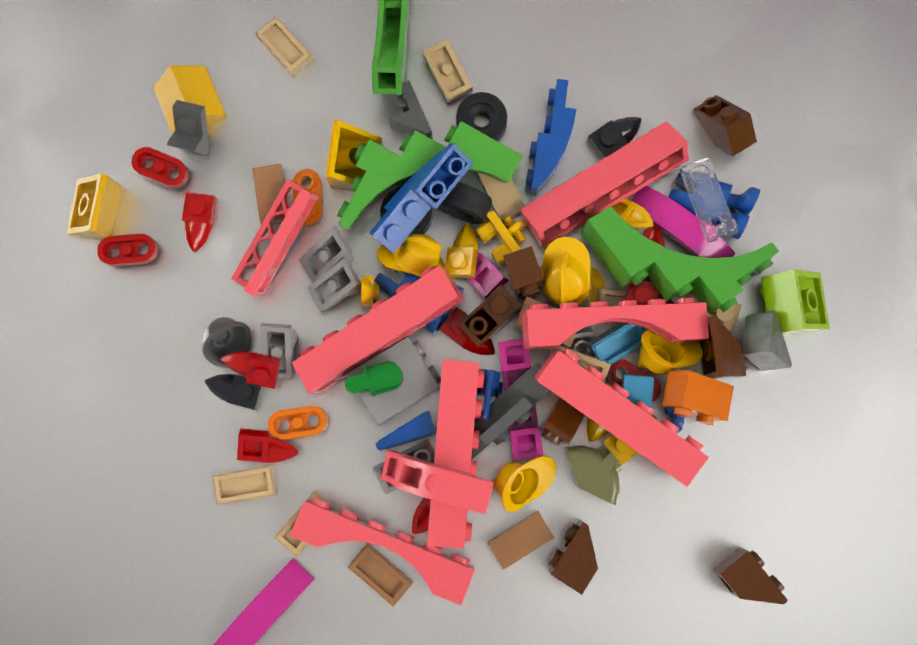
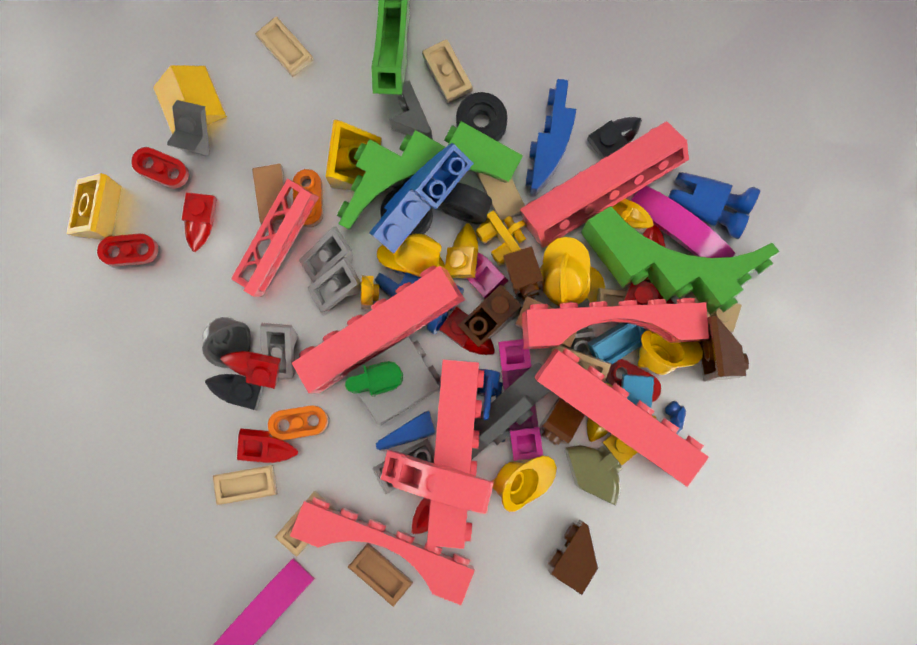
(520, 540): medium nougat tile -> none
(697, 396): orange brick -> none
(708, 199): clear plate -> none
(726, 124): reddish brown slope -> none
(747, 579): reddish brown slope -> none
(765, 342): flat silver slope -> none
(797, 300): lime slope -> none

